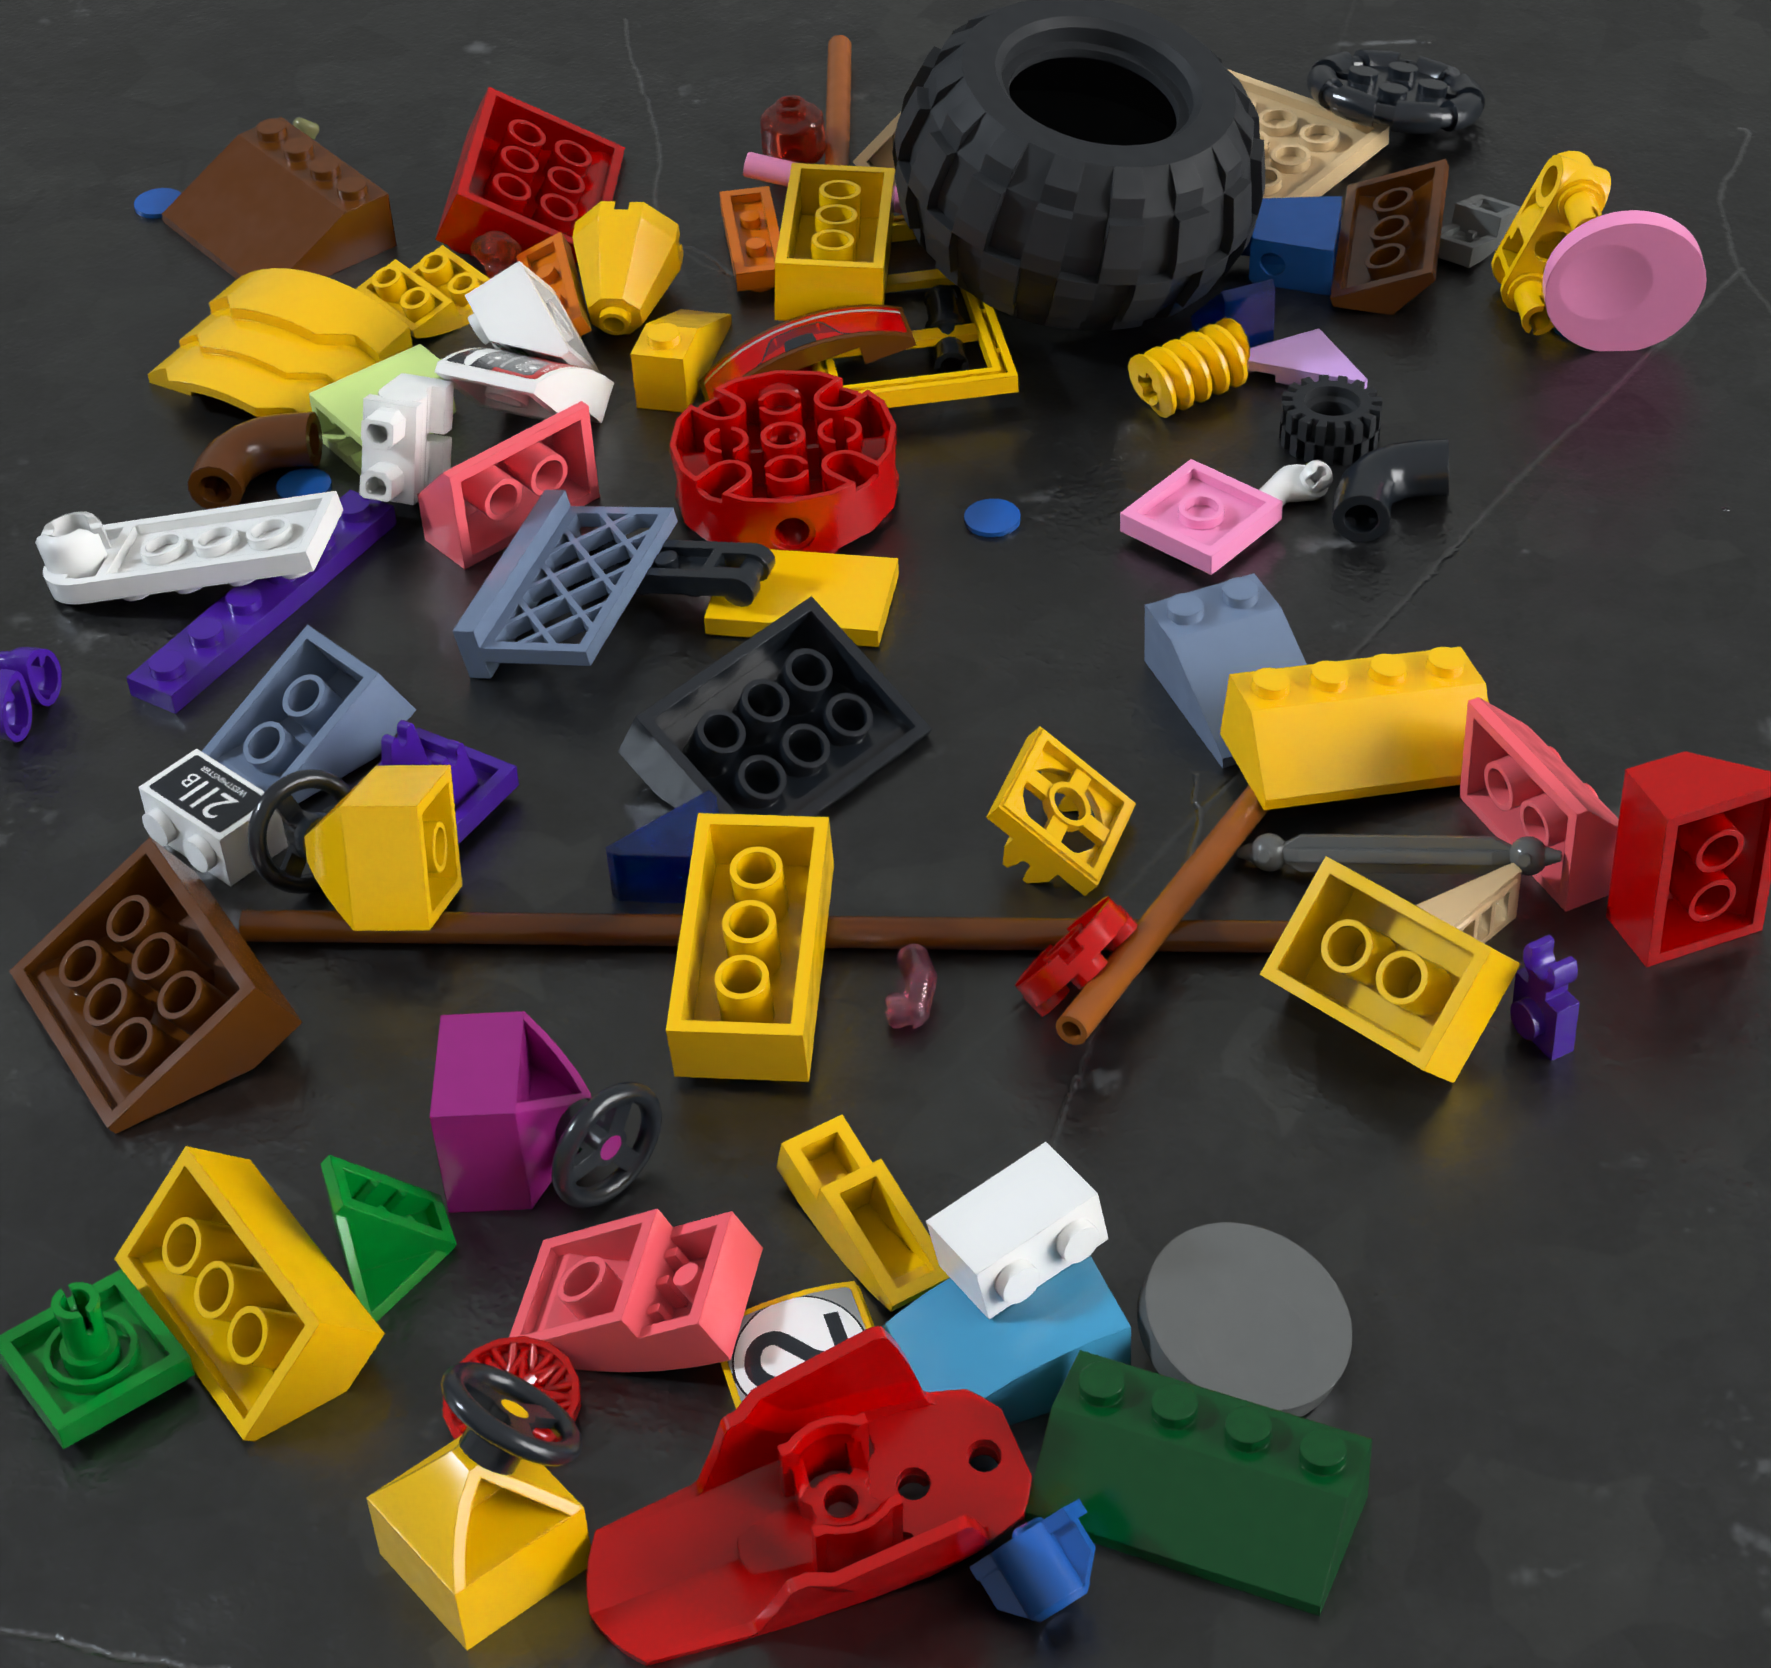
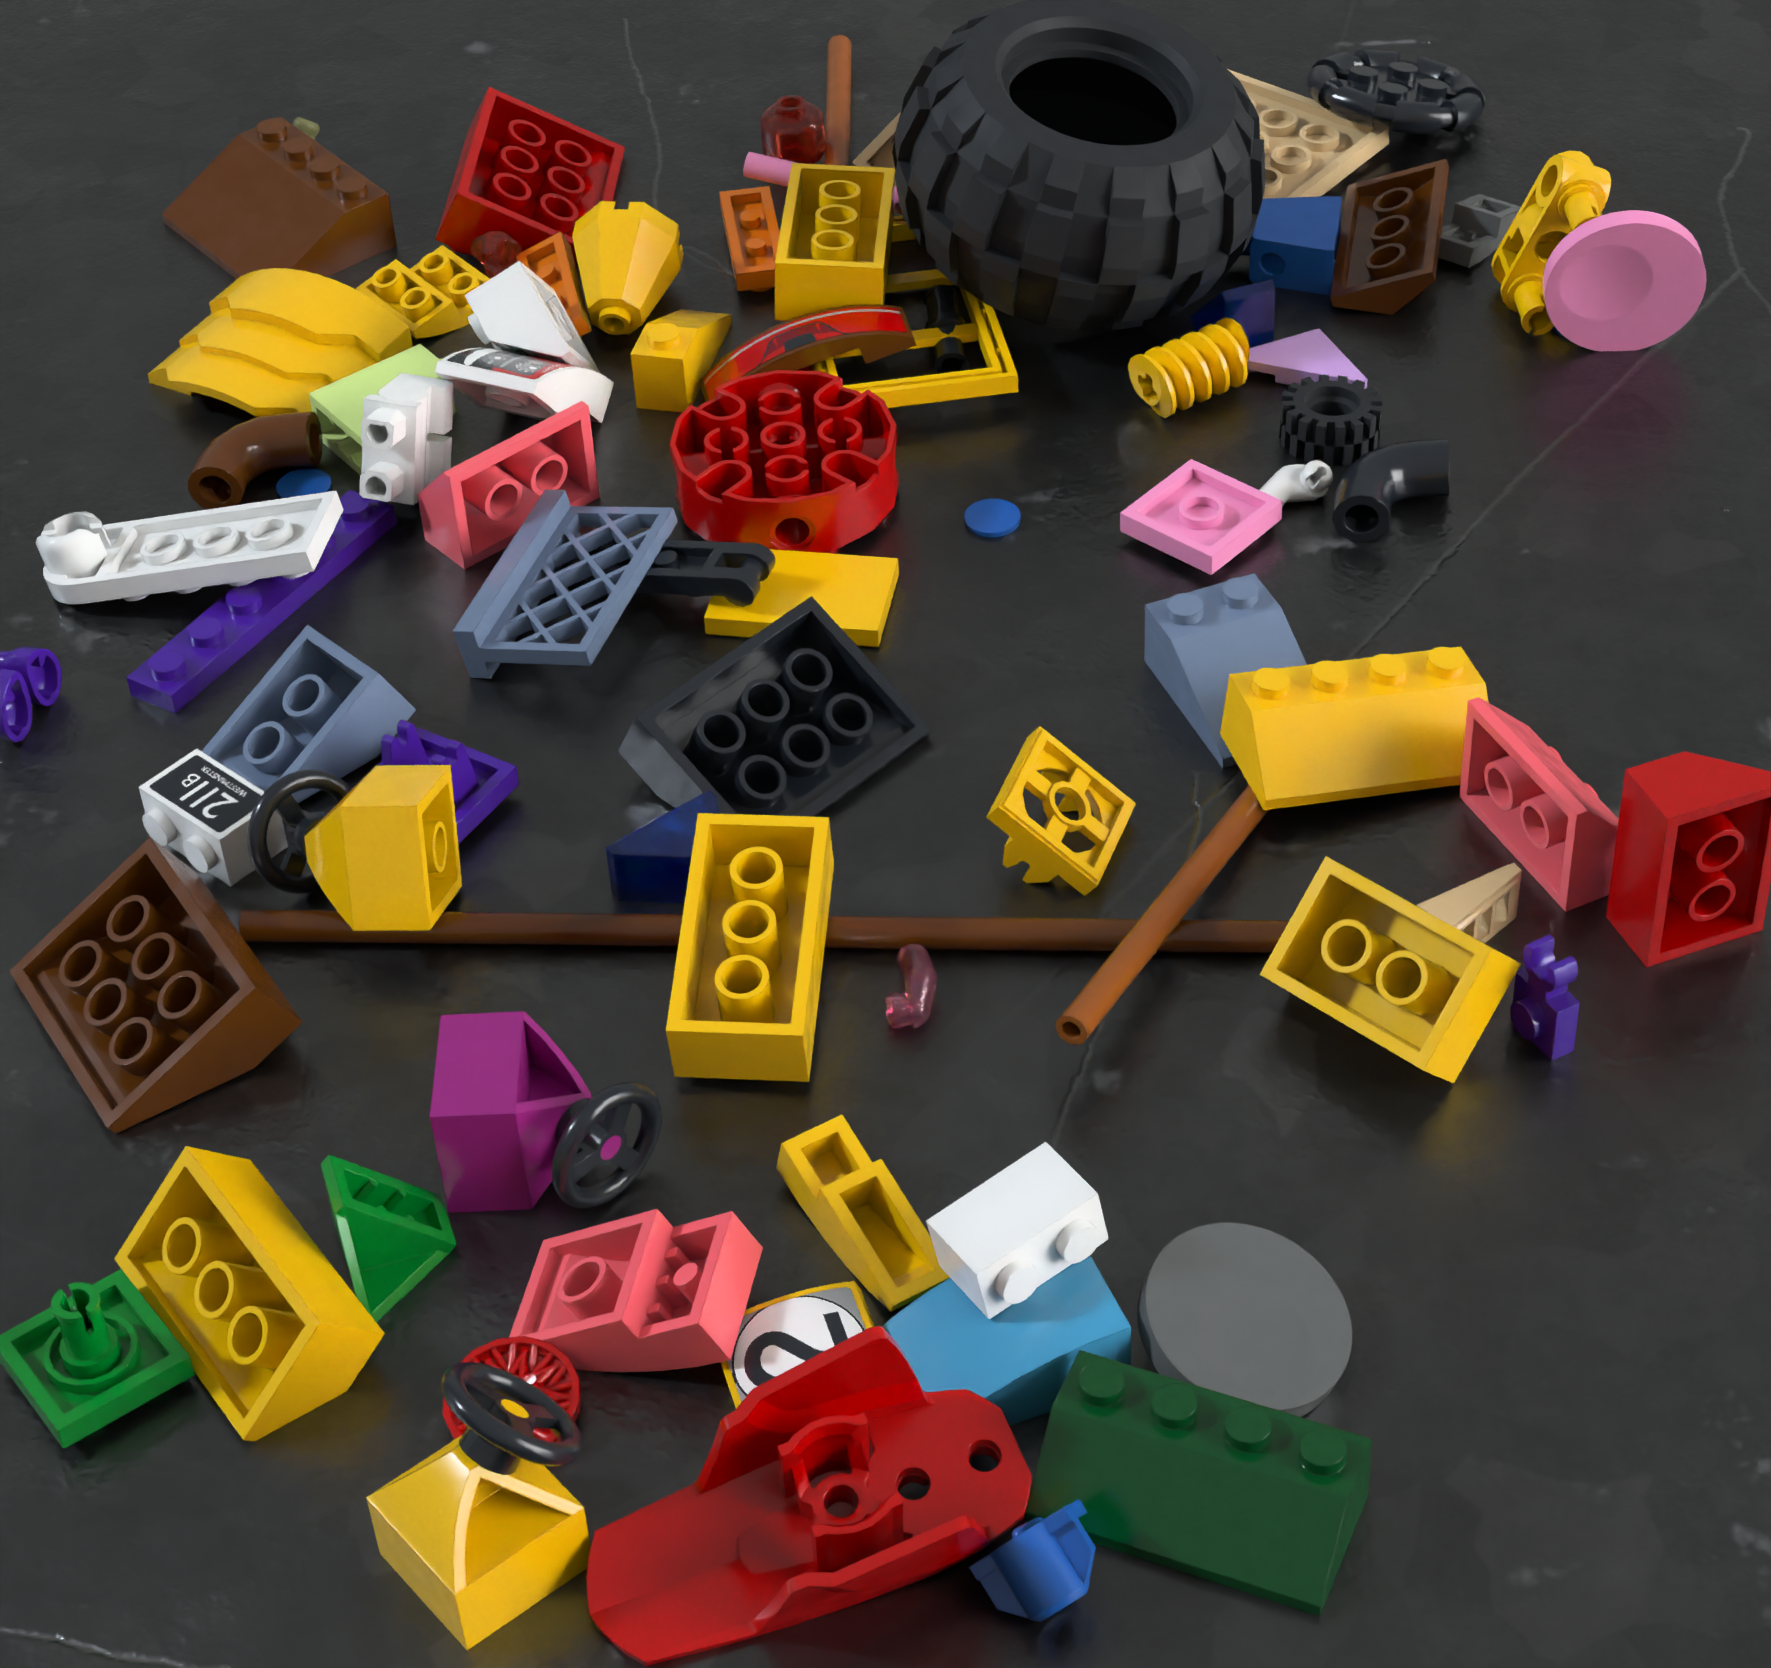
(154, 202): blue piece -> none
(1075, 956): red plate -> none
(1400, 853): dark grey wheel -> none

